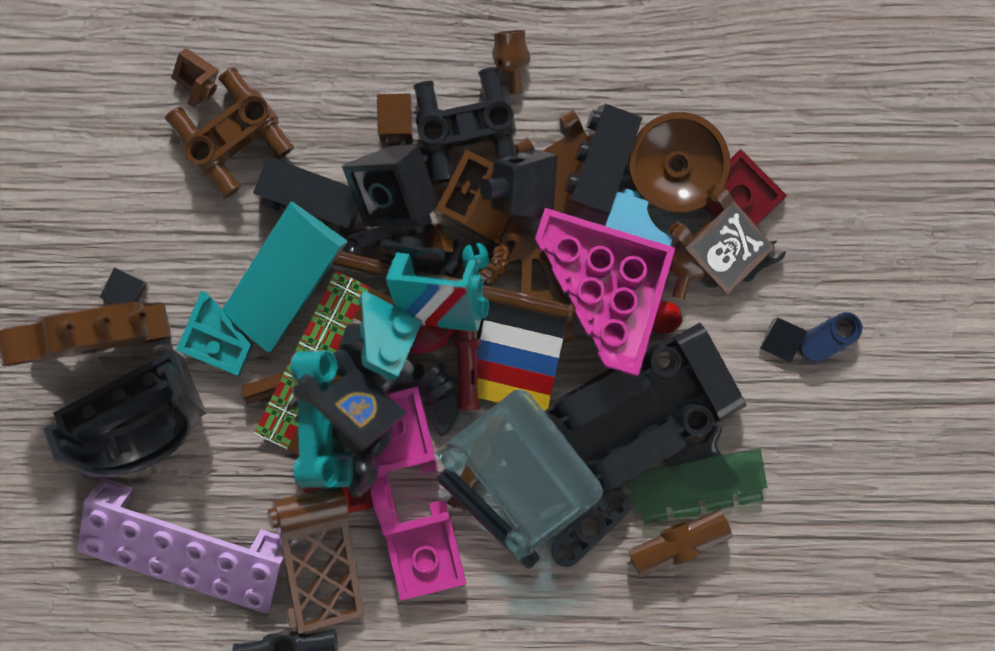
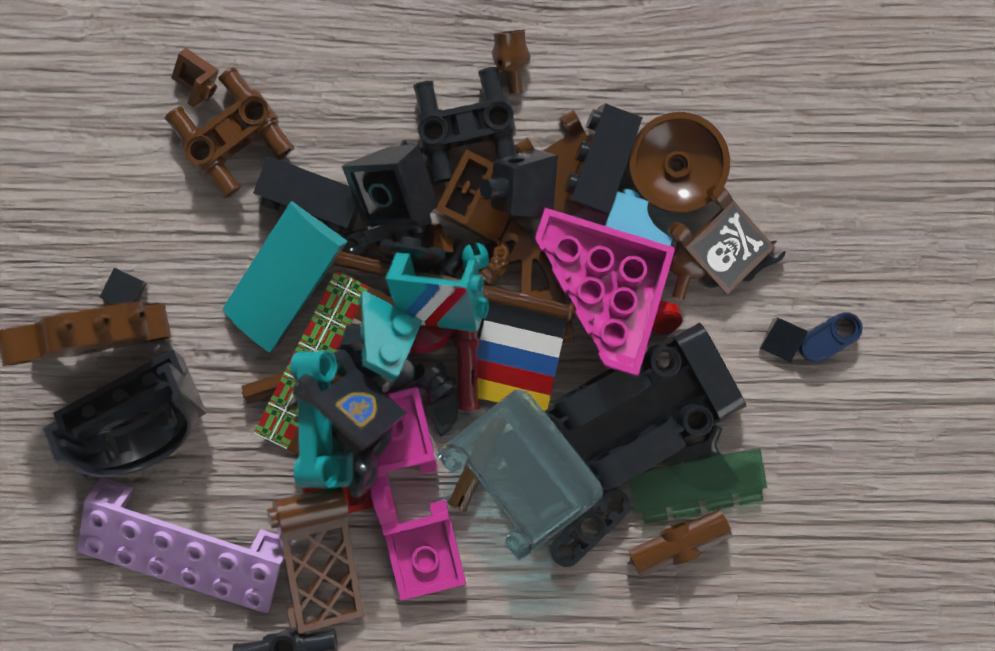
(214, 337): teal wing -> none
(395, 118): reddish brown brick -> none
(481, 511): black axle -> none
(750, 189): dark red tile -> none

